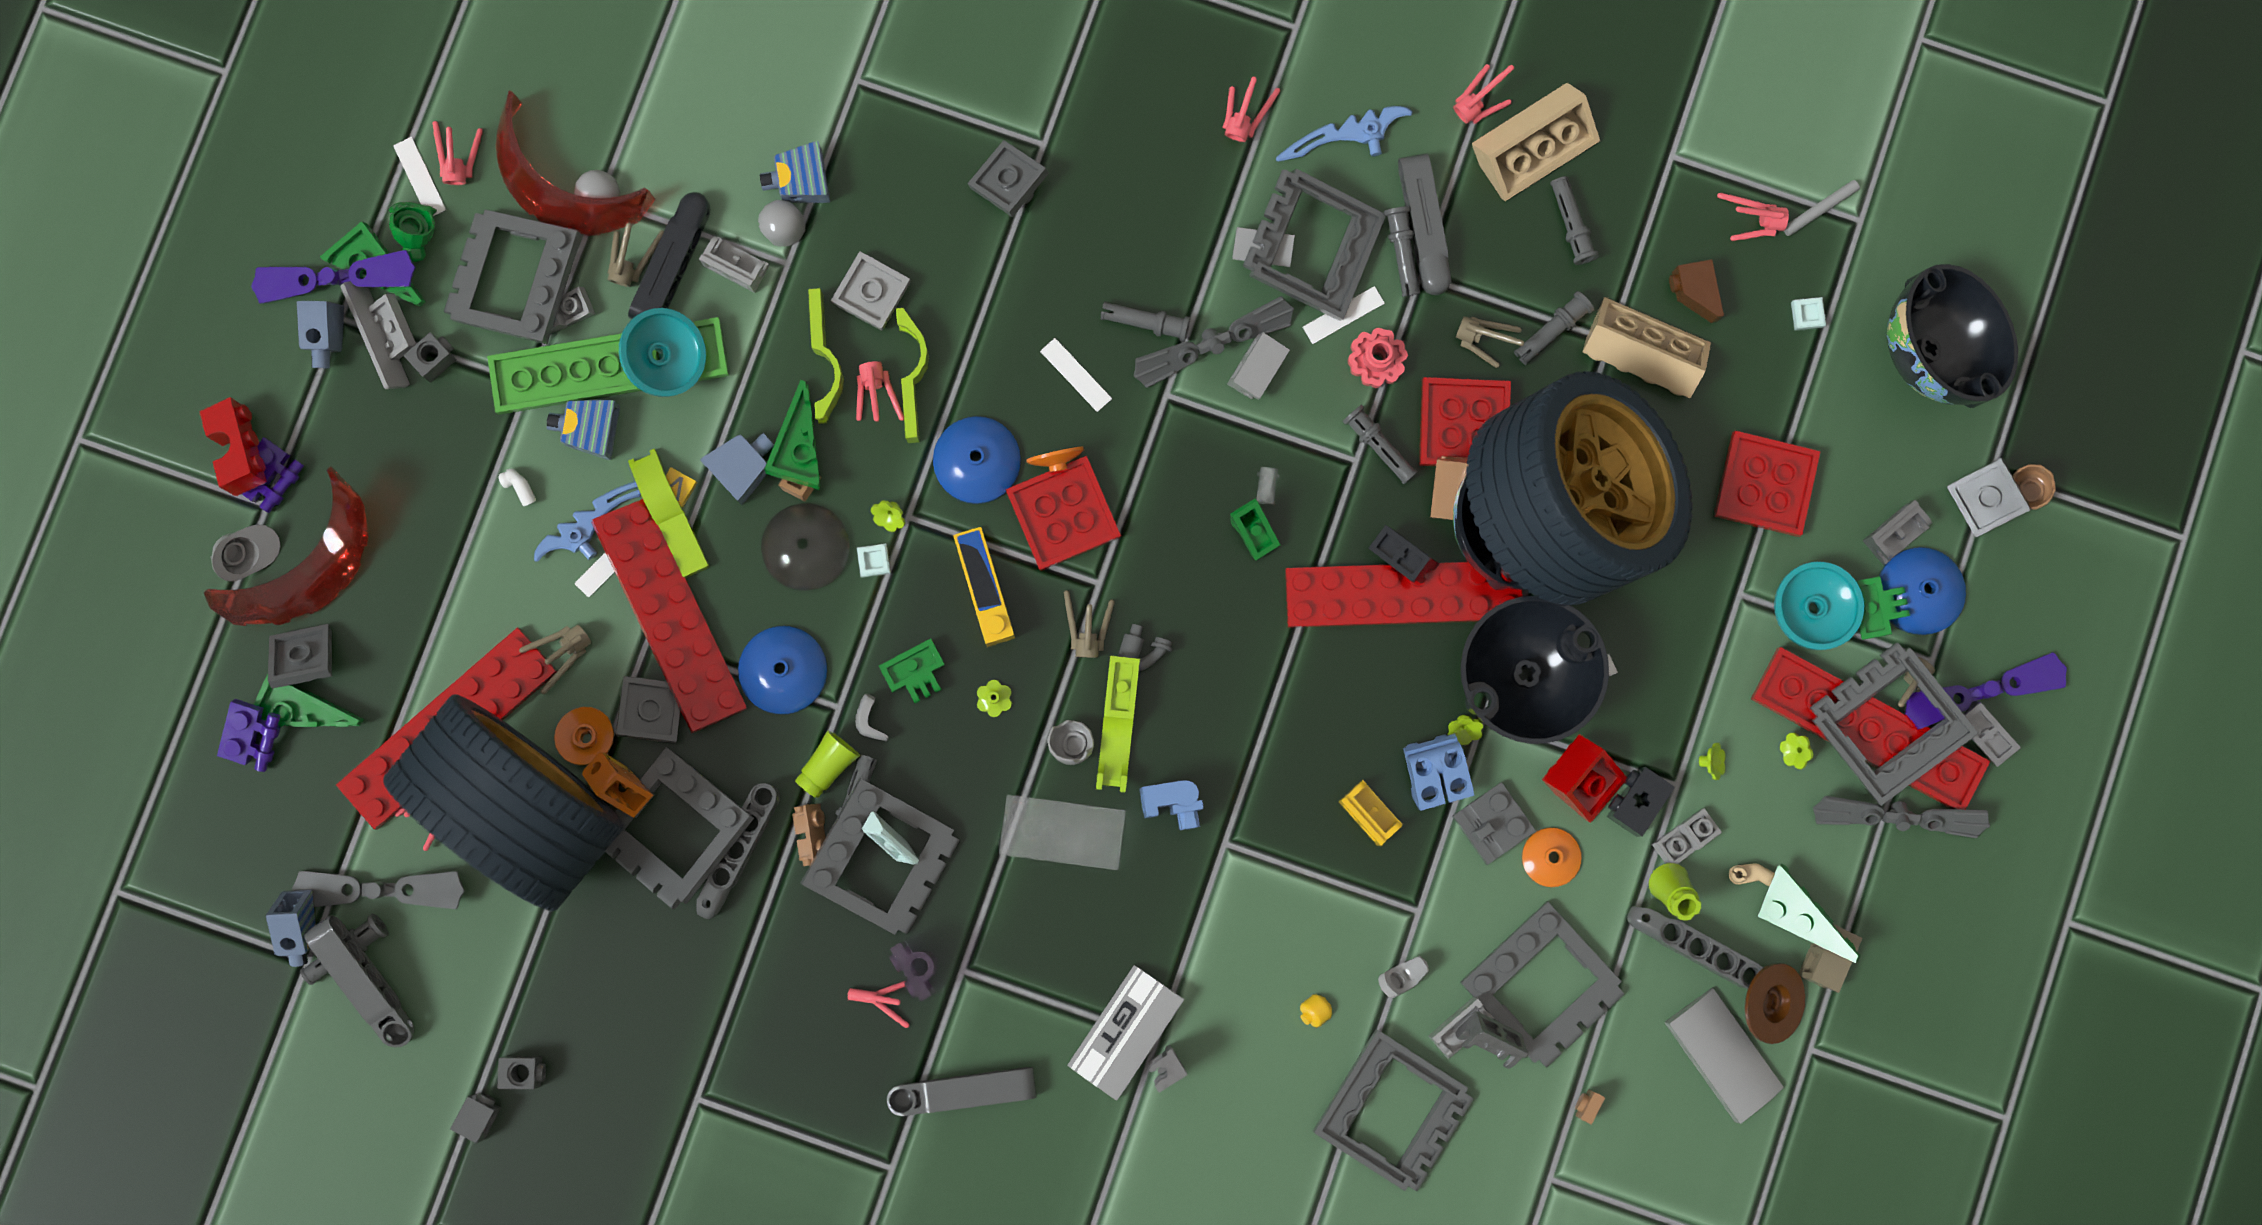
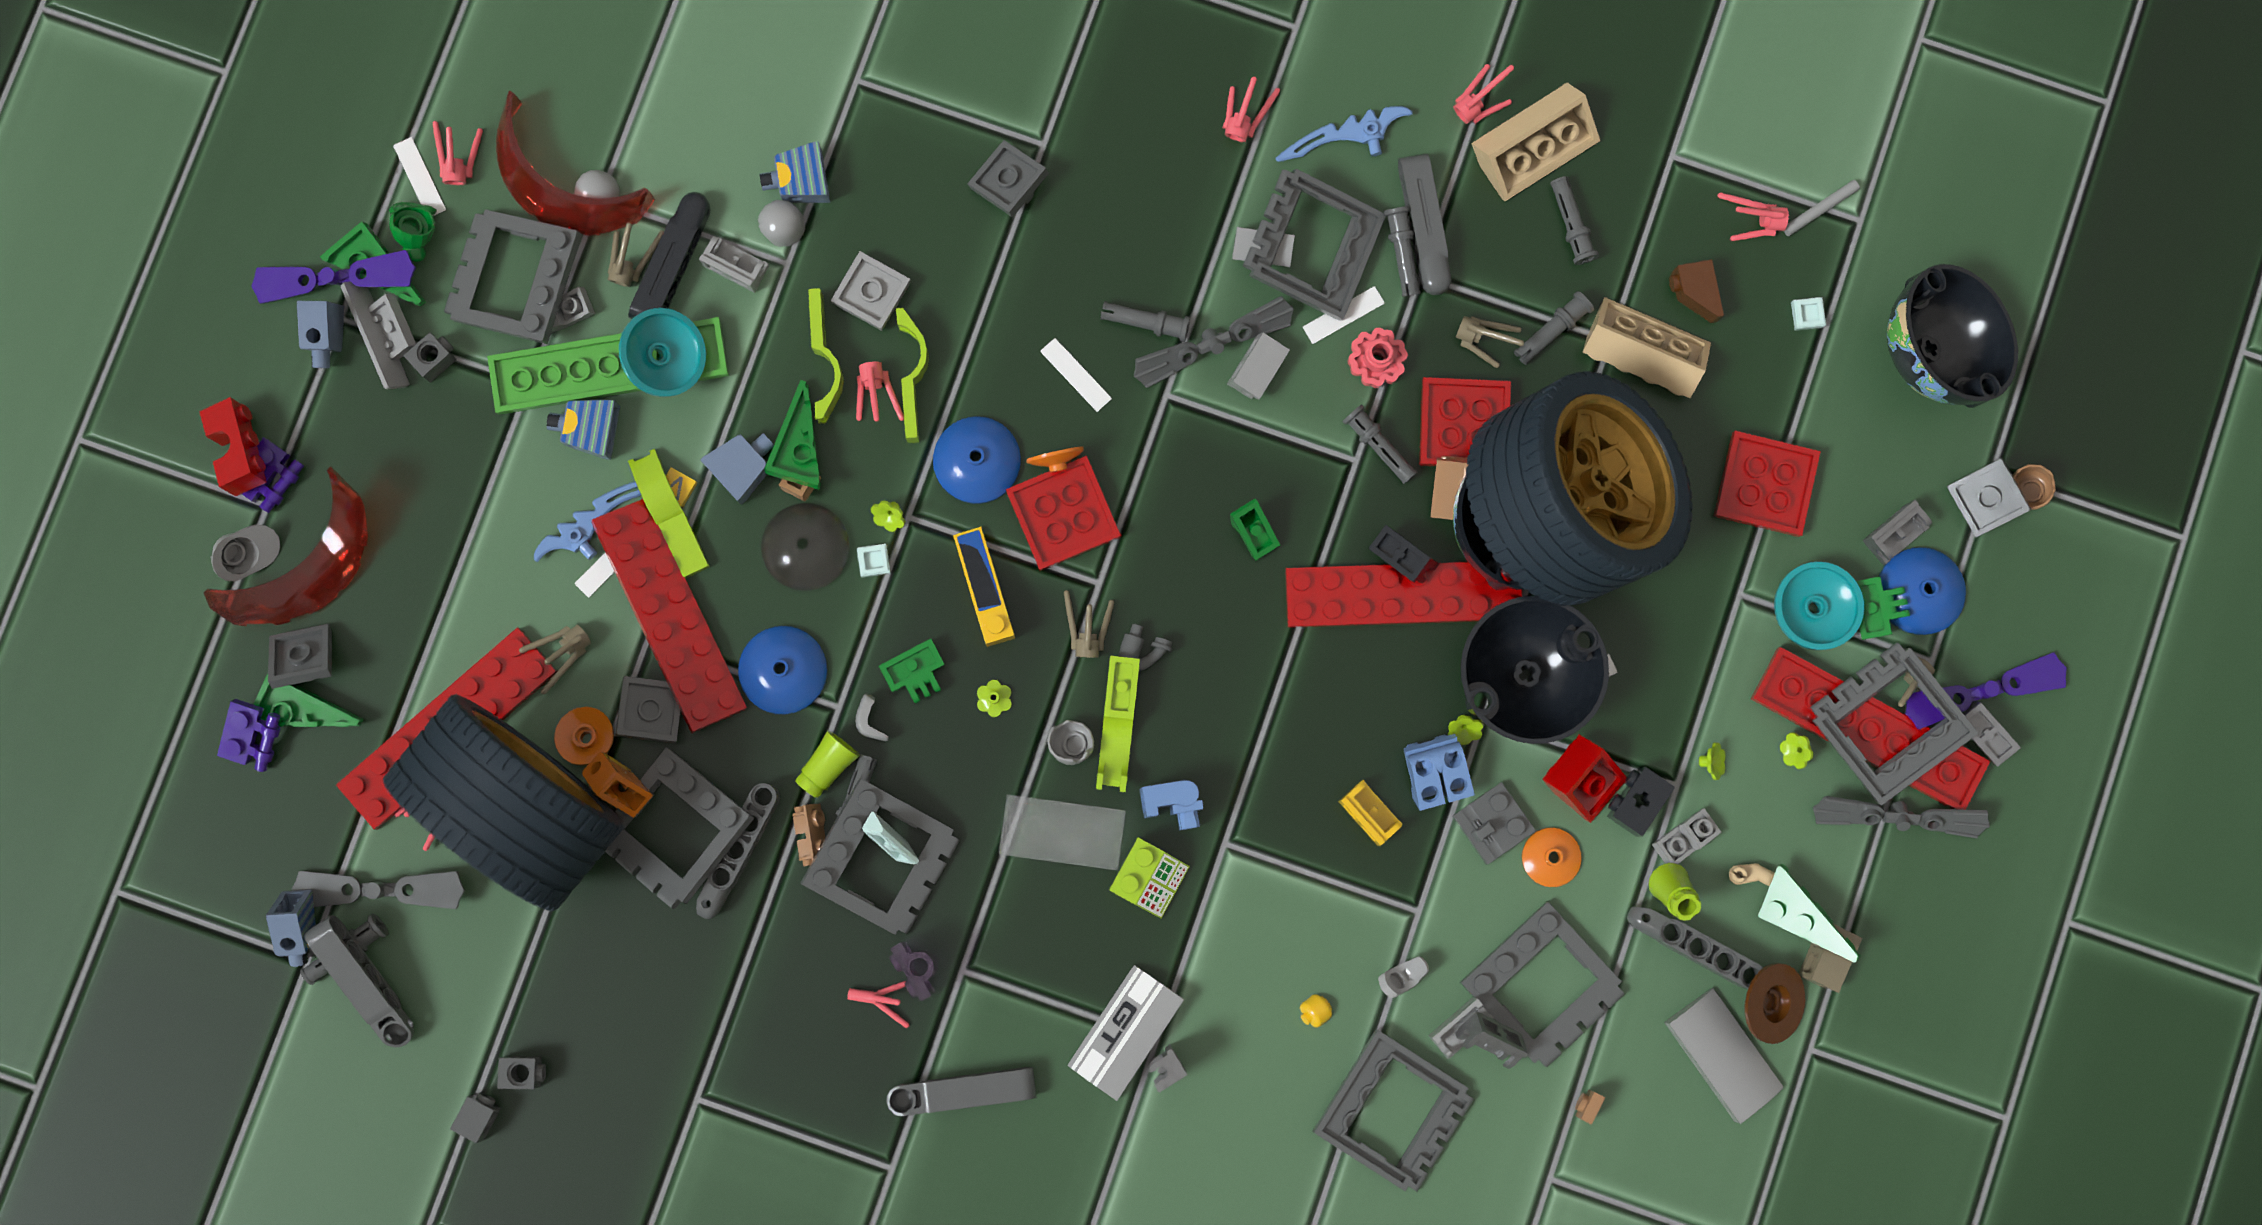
(520, 485): white arm -> none
(1149, 878): none -> lime slope
(1267, 485): clear pin -> none

